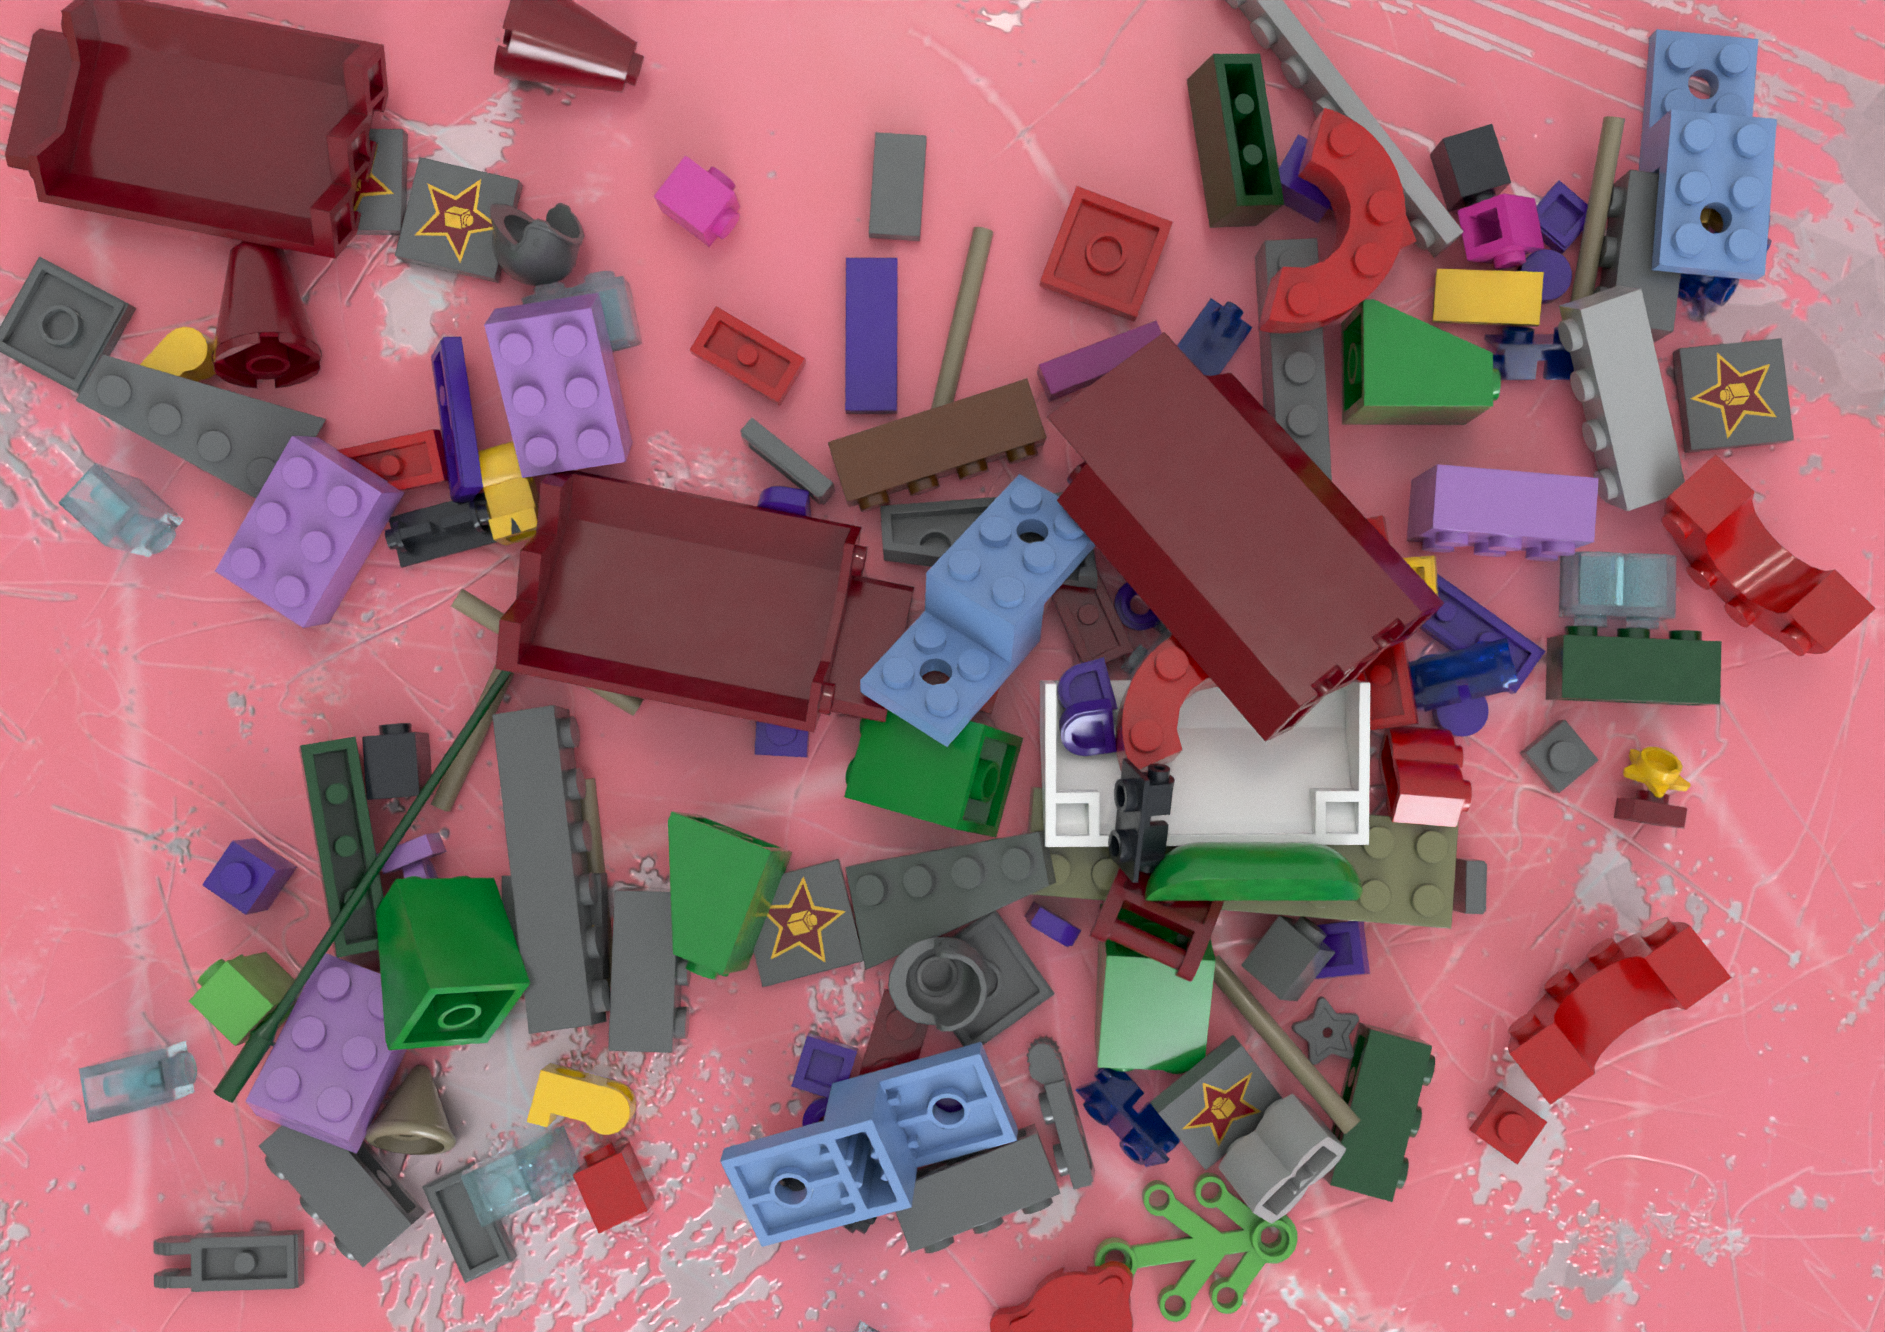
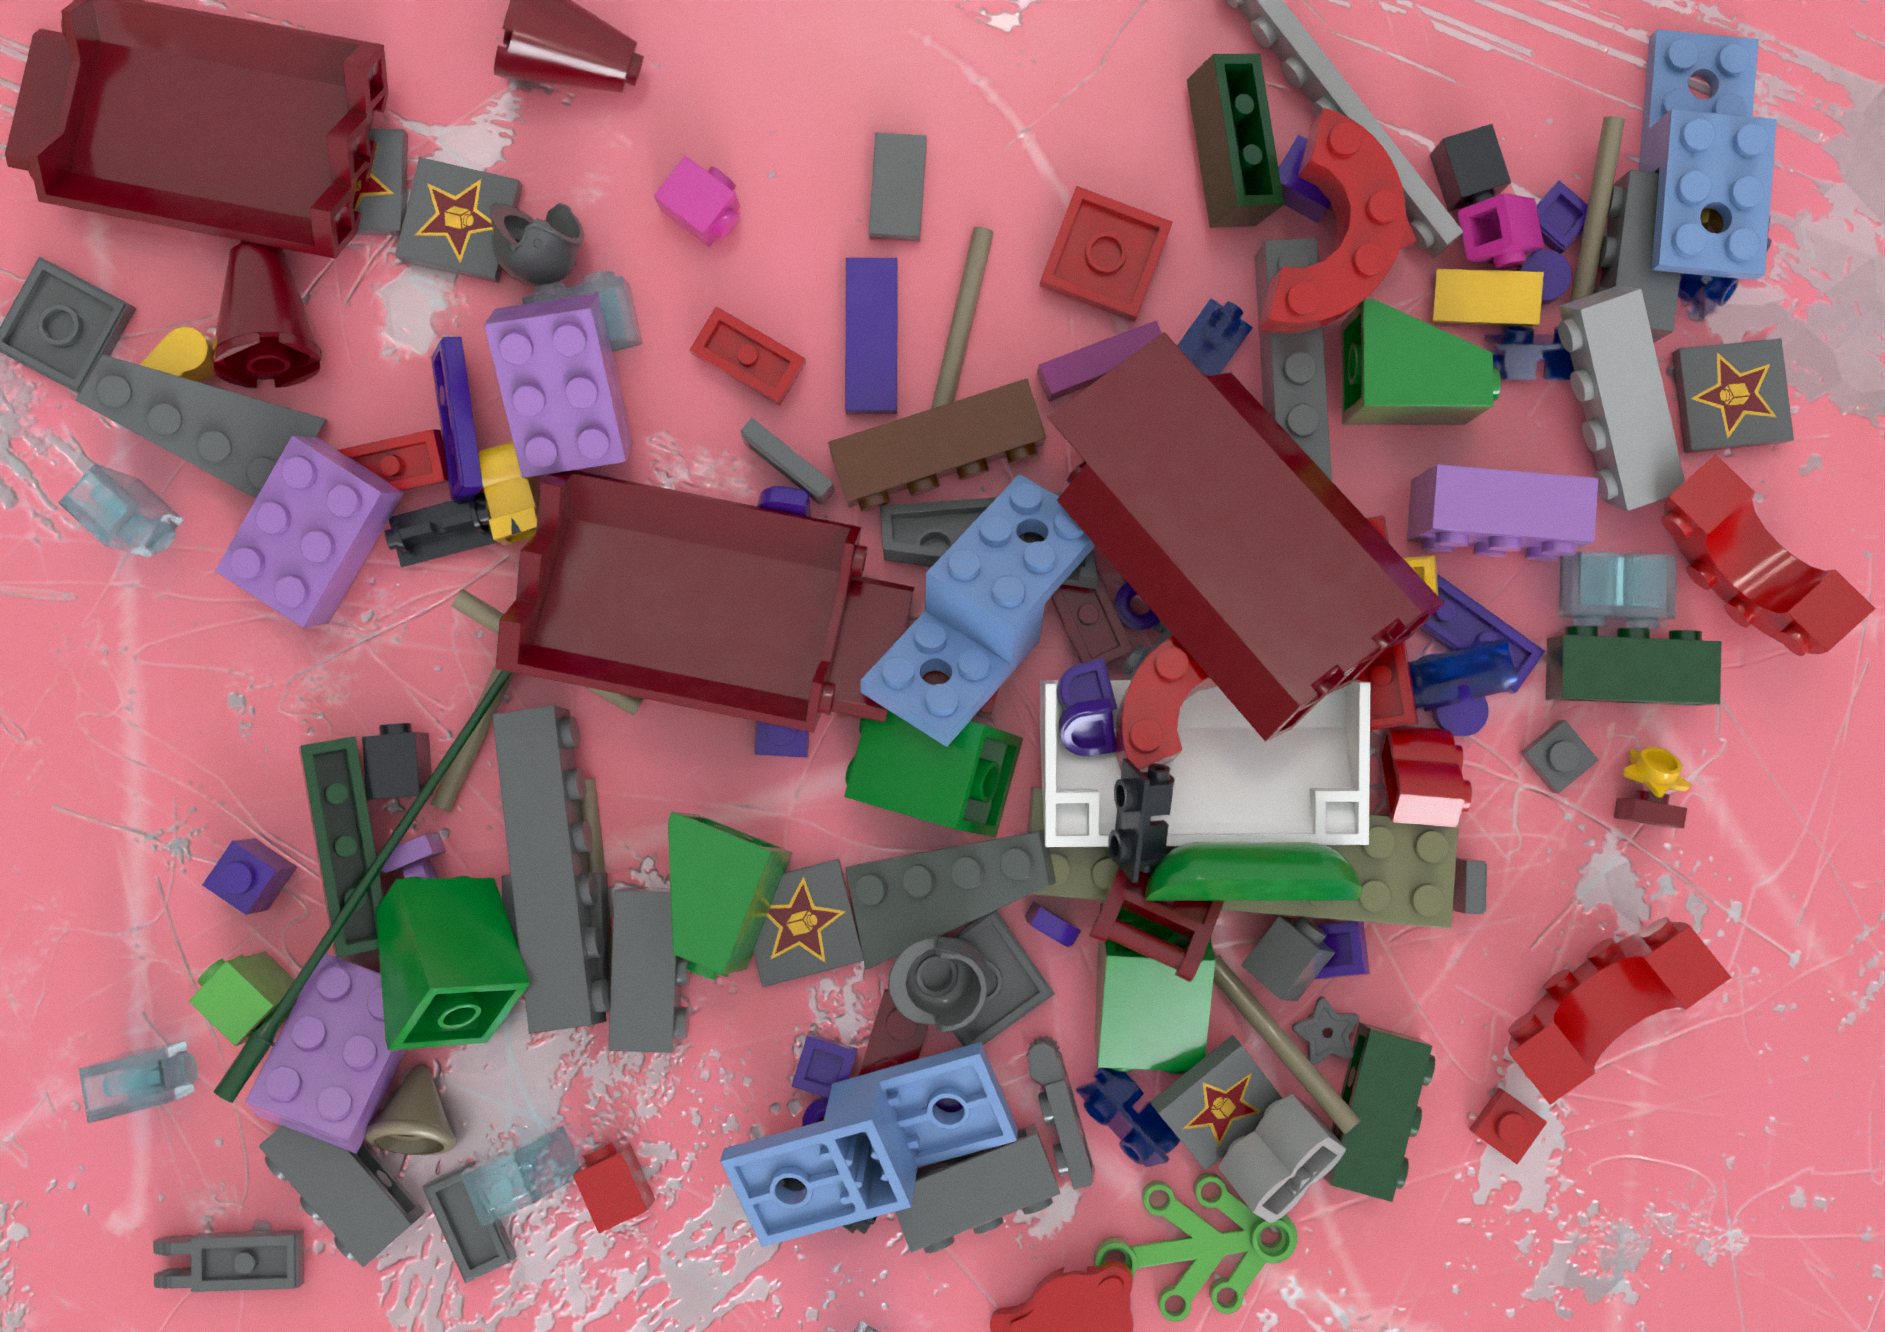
(583, 1097): yellow leg -> none

